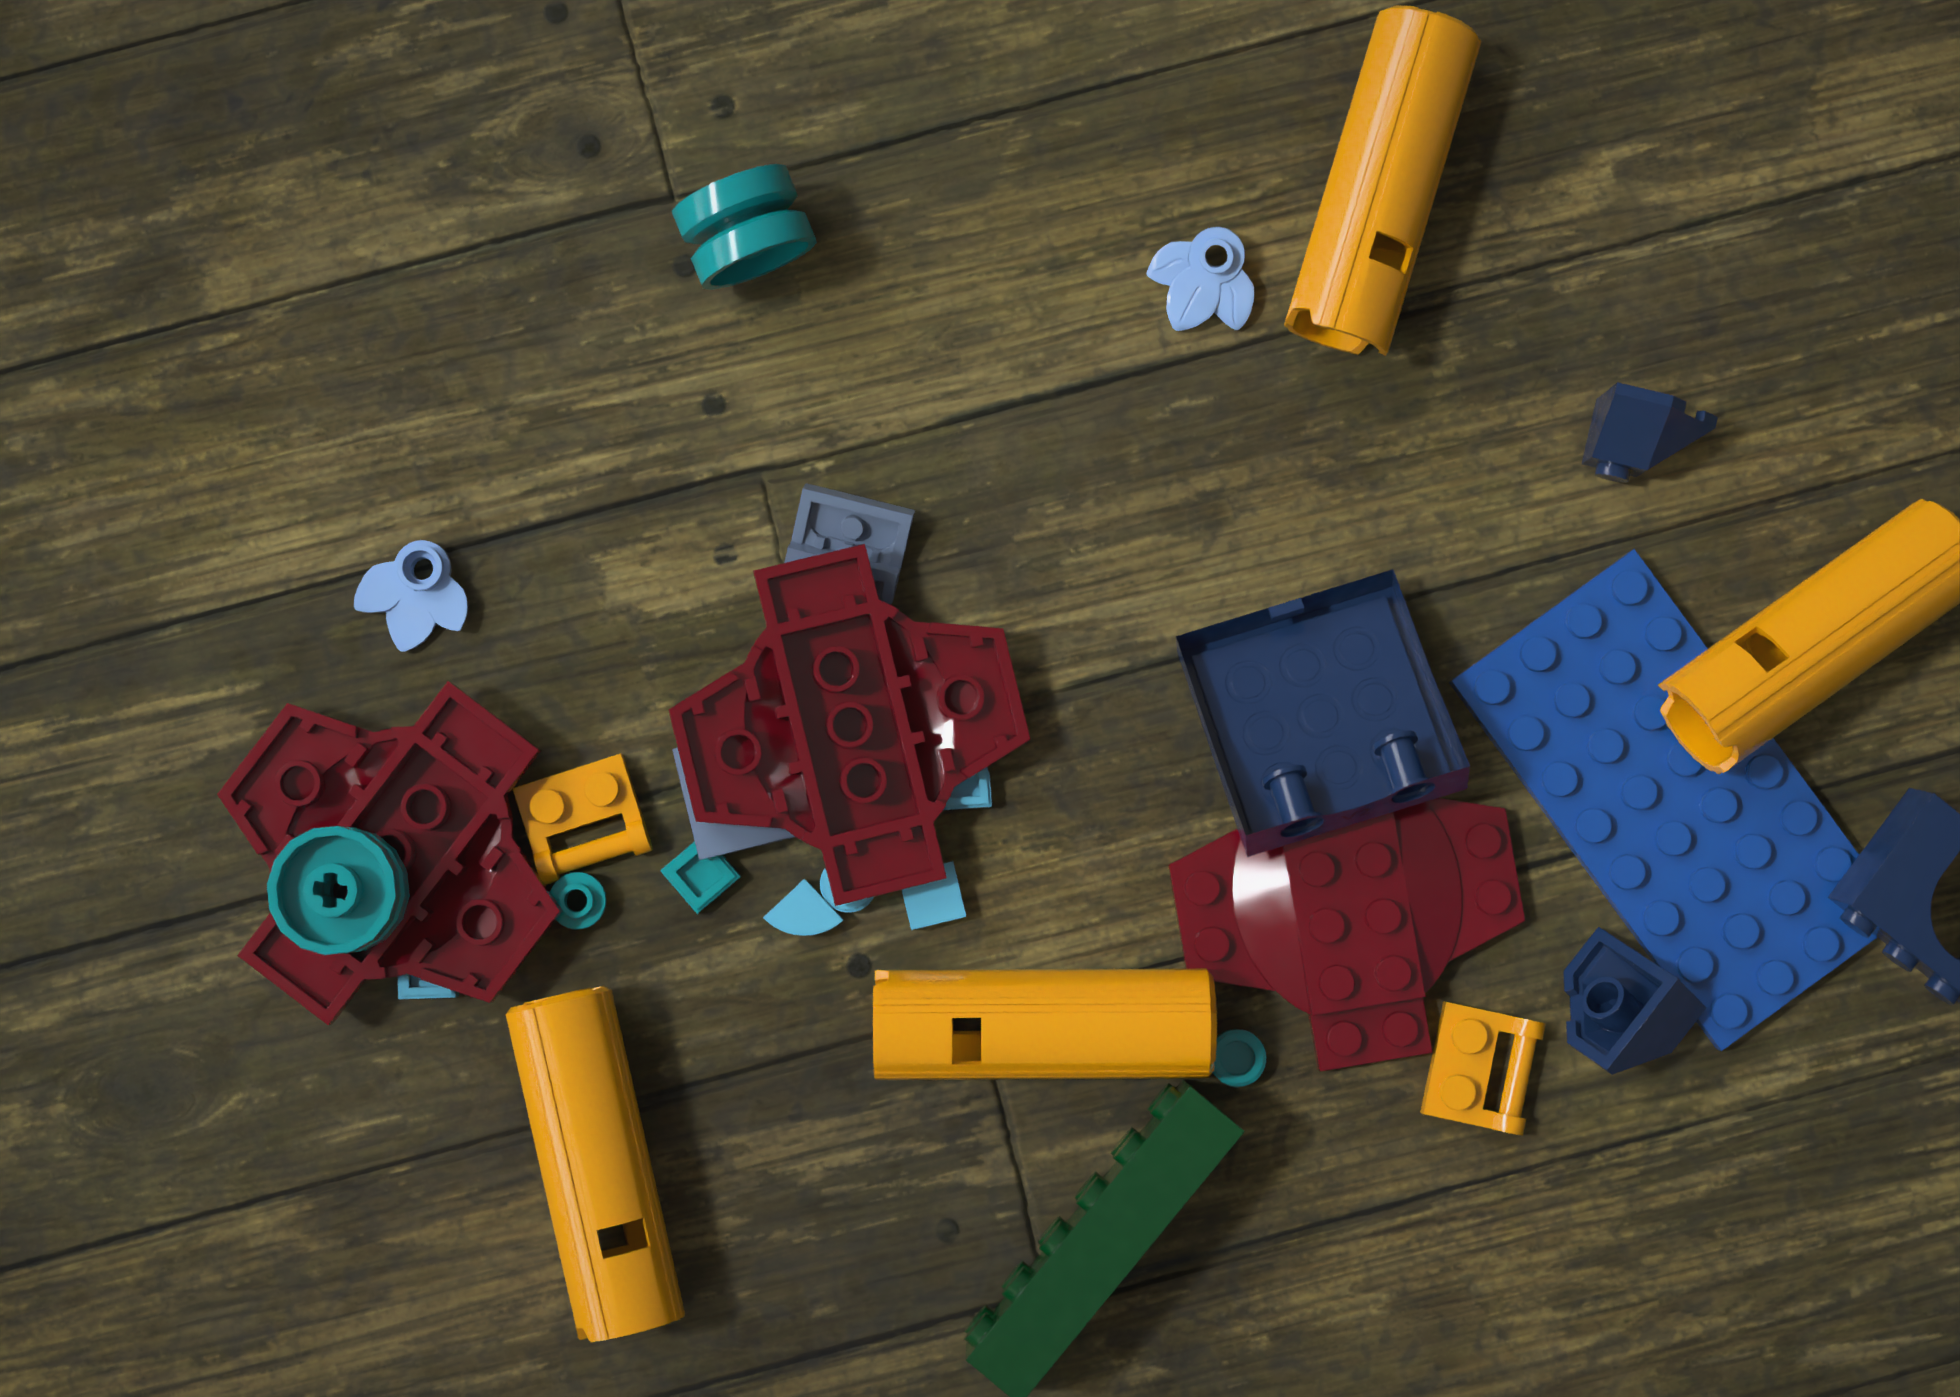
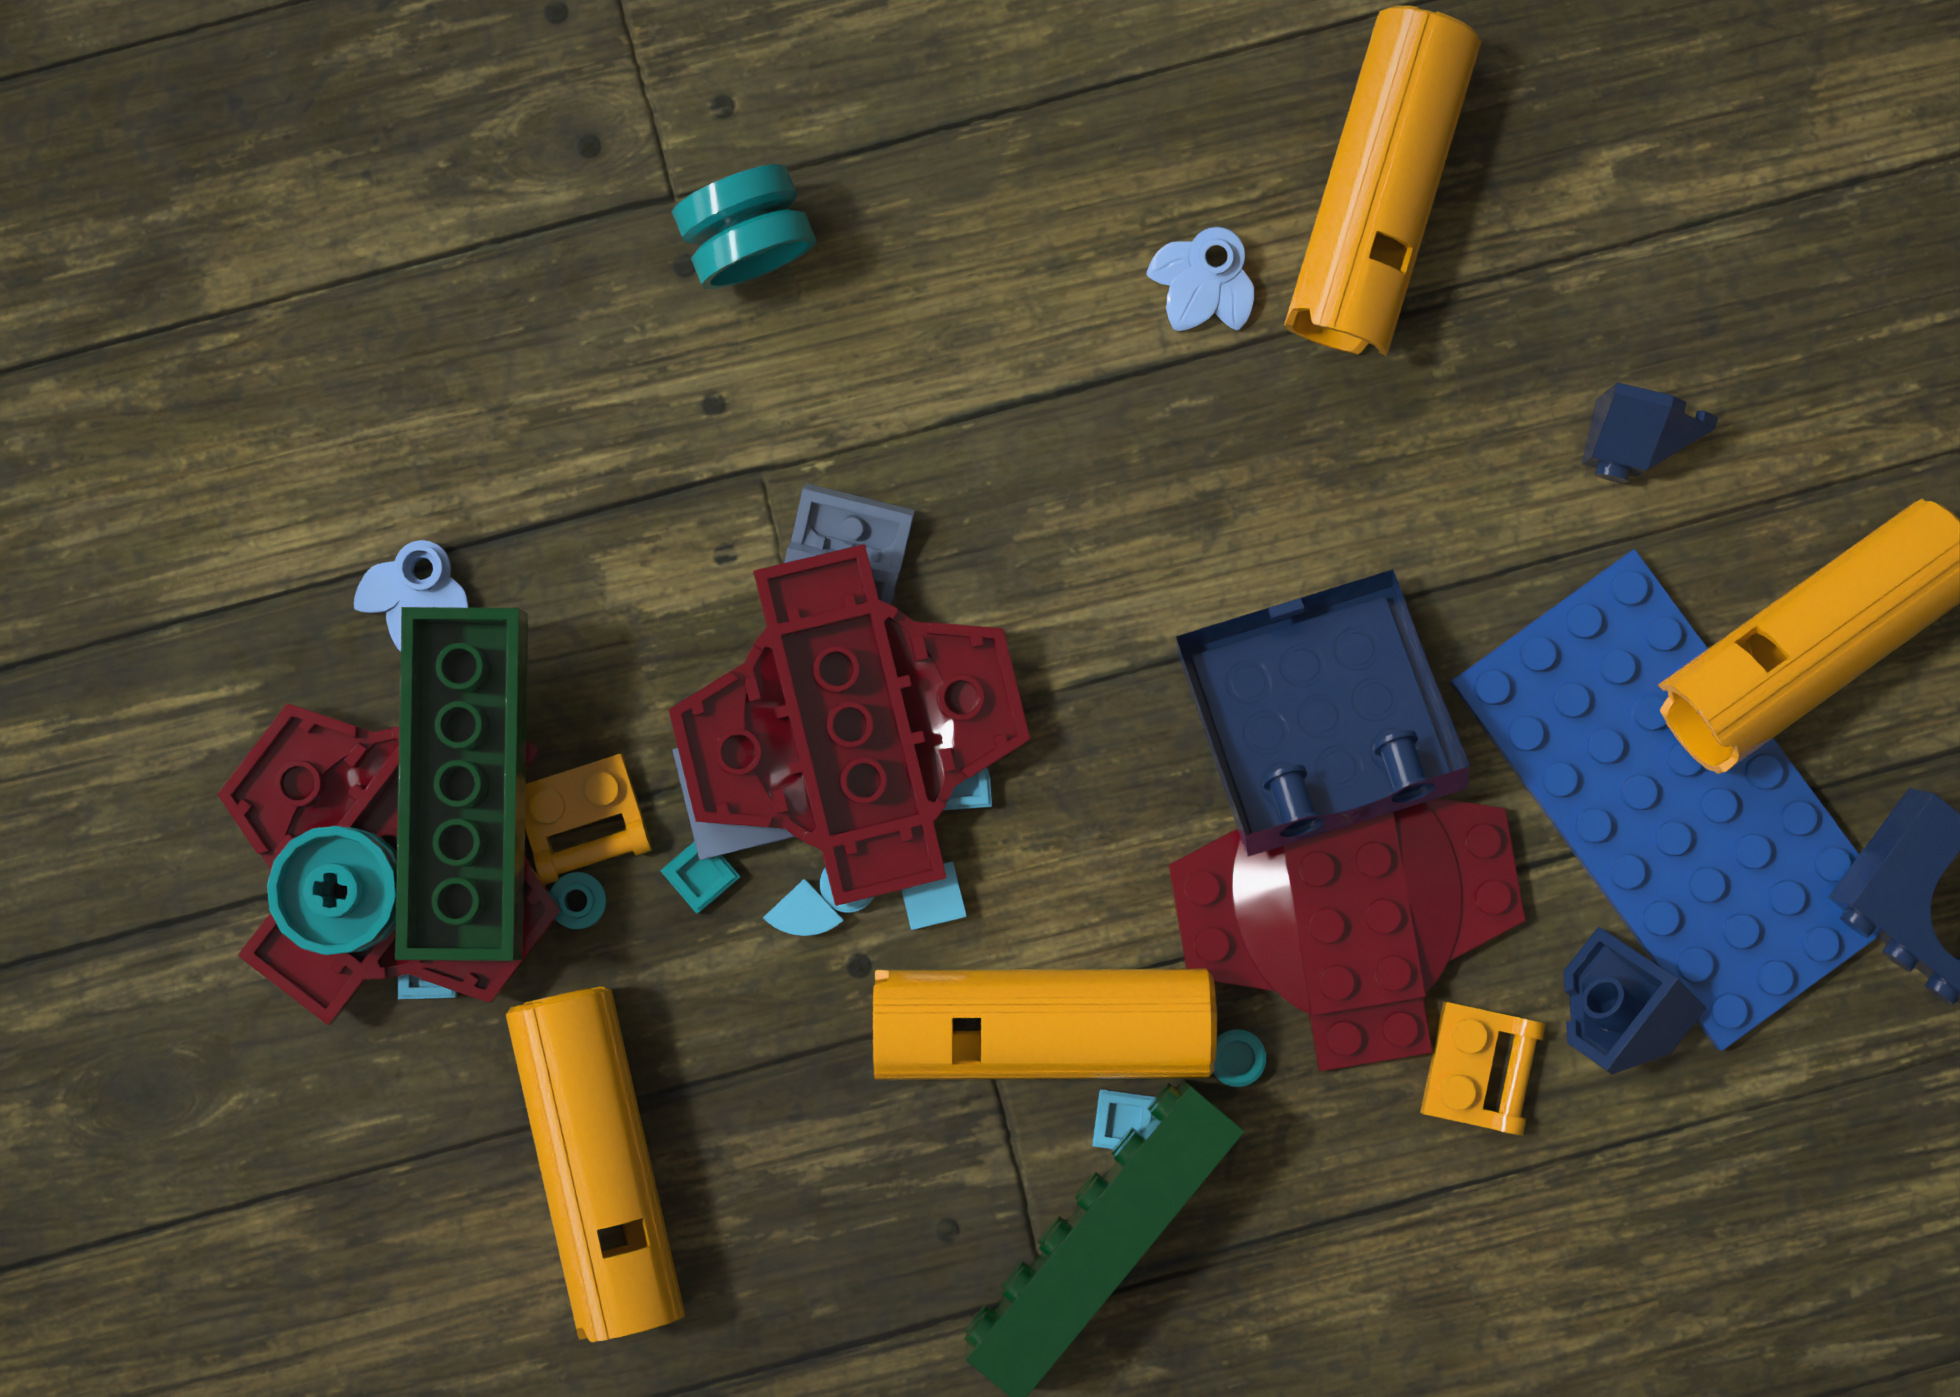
(461, 784): none -> dark green brick
(1117, 1114): none -> medium azure tile

